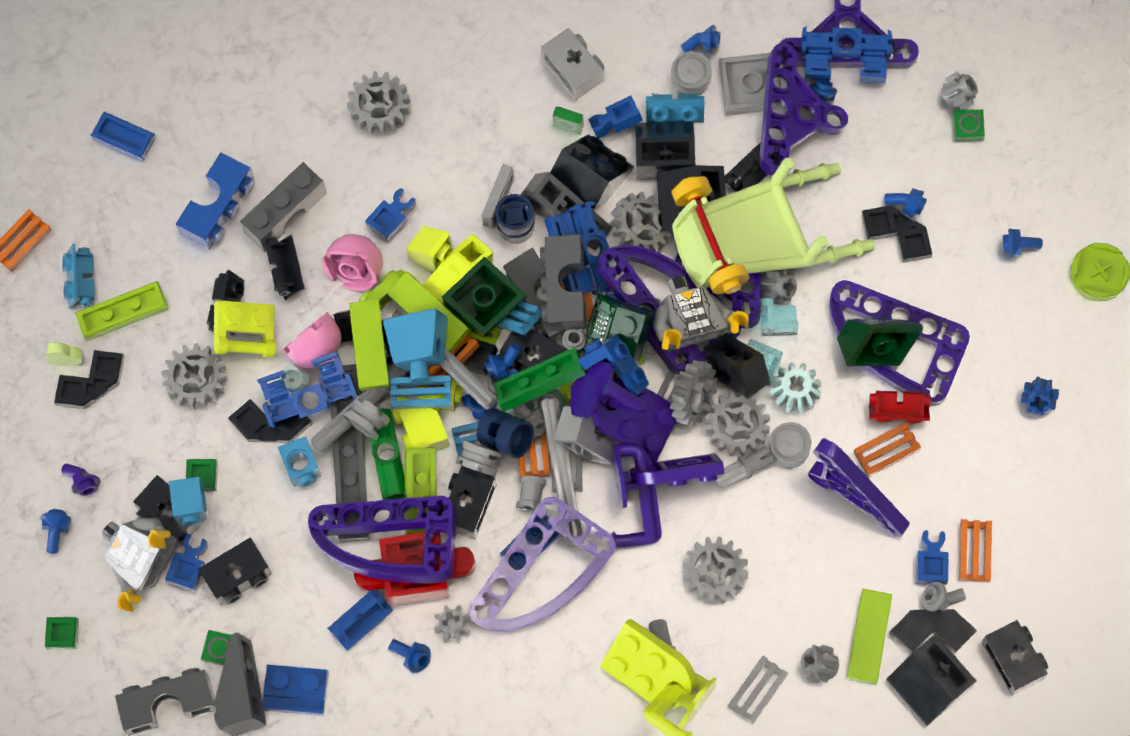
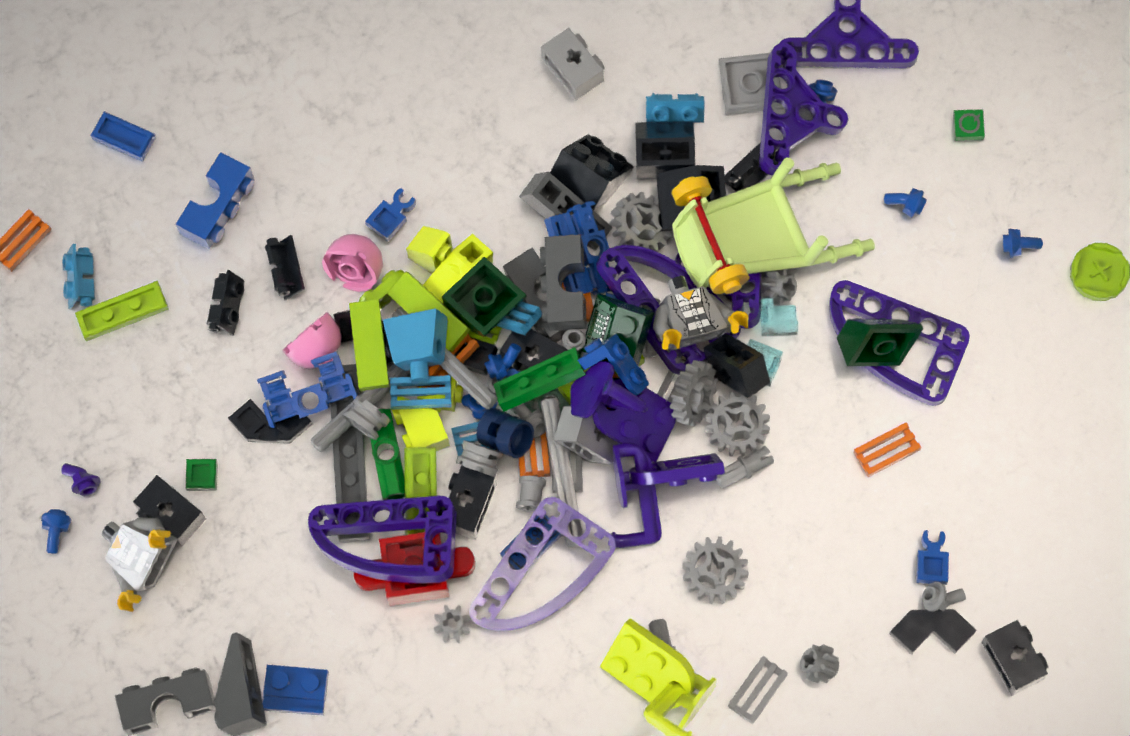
(61, 632): green tile -> none
(62, 354): yellowish green tile -> none
(103, 377): black tile -> none
(184, 567): blue plate -> none
(187, 384): light grey gear -> none
(188, 501): dark azure brick -> none
(215, 647): green tile -> none
(220, 576): black brick -> none
(244, 319): neon yellow plate -> none
(294, 373): light aqua plate -> none
(296, 192): dark grey arch -> none
(299, 450): dark azure brick -> none
(360, 619): blue hinge -> none
(378, 90): light grey gear -> none
(413, 655): blue plate -> none
(500, 189): light grey tile -> none
(515, 218): dark blue wheel -> none
(568, 120): green tile -> none
(618, 116): blue plate -> none
(691, 73): light grey wheel -> none
(709, 39): blue plate -> none
(790, 445): light grey wheel -> none
(796, 376): light aqua gear -> none
(822, 43): blue piece -> none
(843, 476): dark purple beam -> none
(869, 636): lime tile -> none
(890, 222): black tile -> none
(913, 409): red hinge -> none
(931, 680): black slope -> none
(959, 90): light grey gear -> none
(976, 525): orange tile -> none
(1040, 395): blue gear -> none

